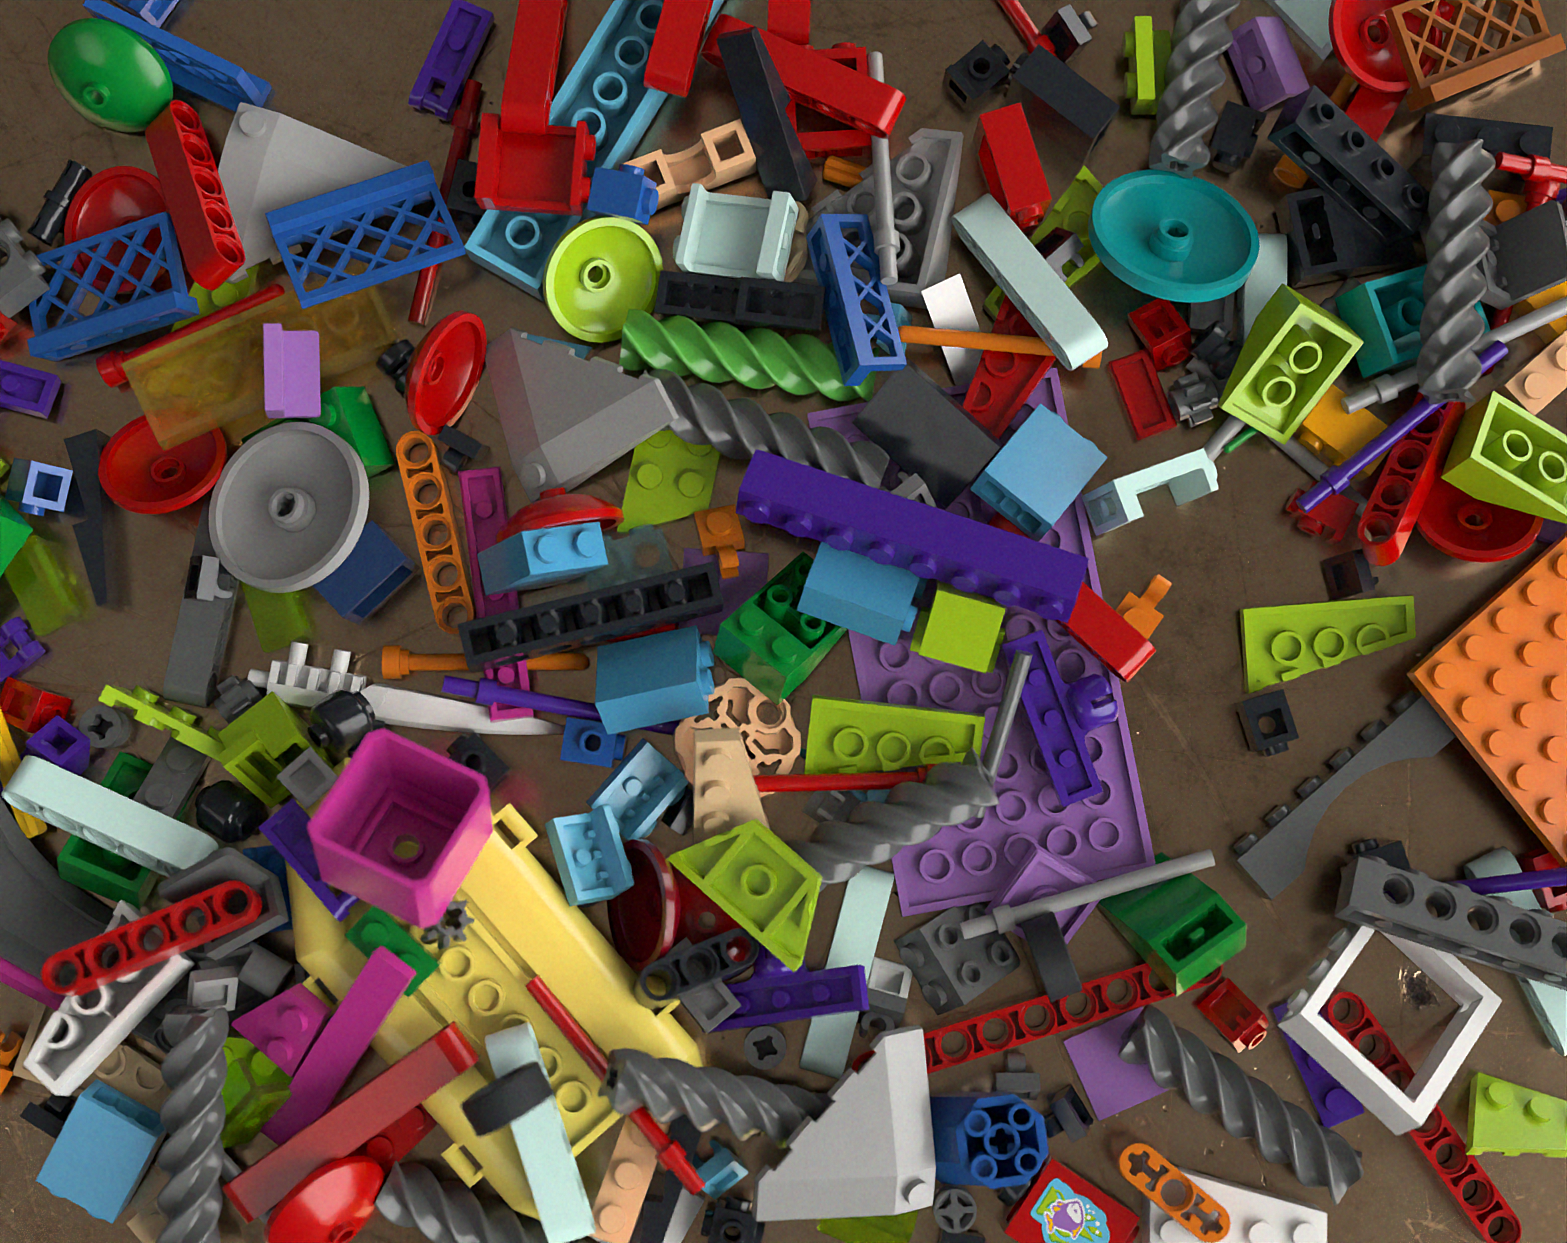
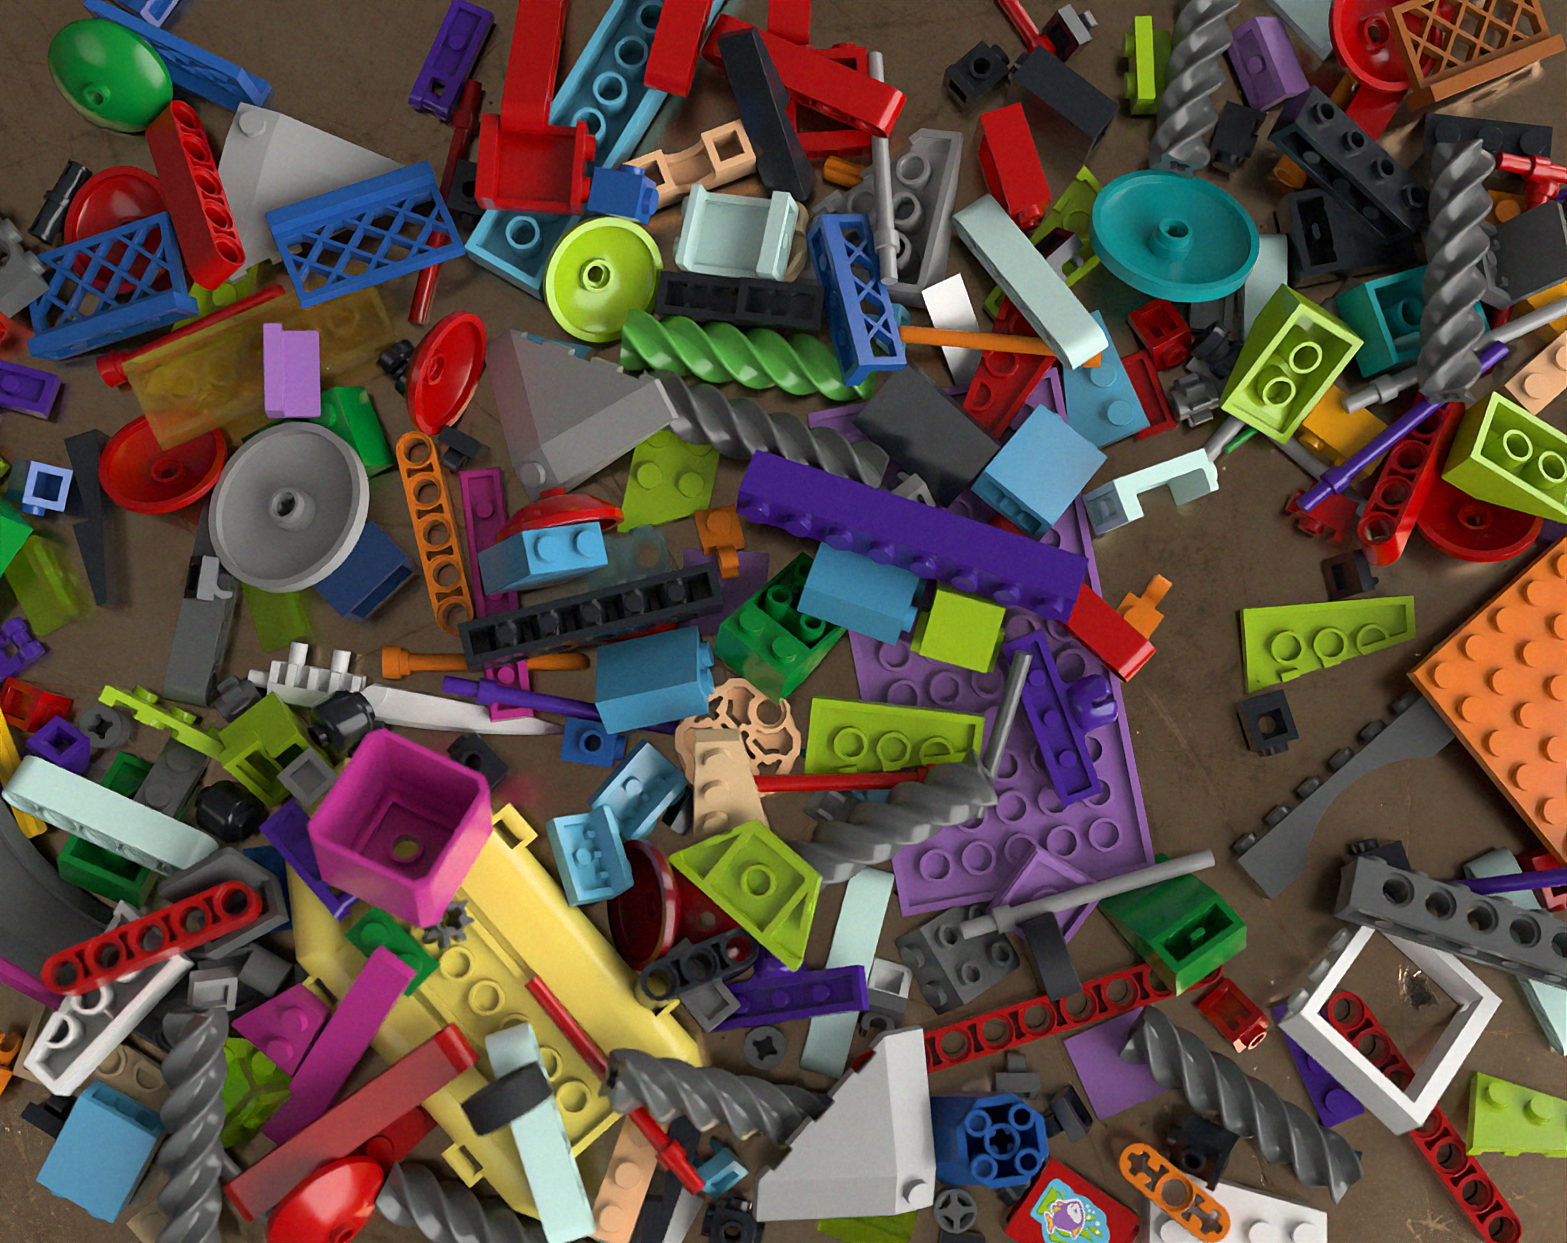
(1103, 400): none -> medium azure wing
(1201, 1148): none -> black brick

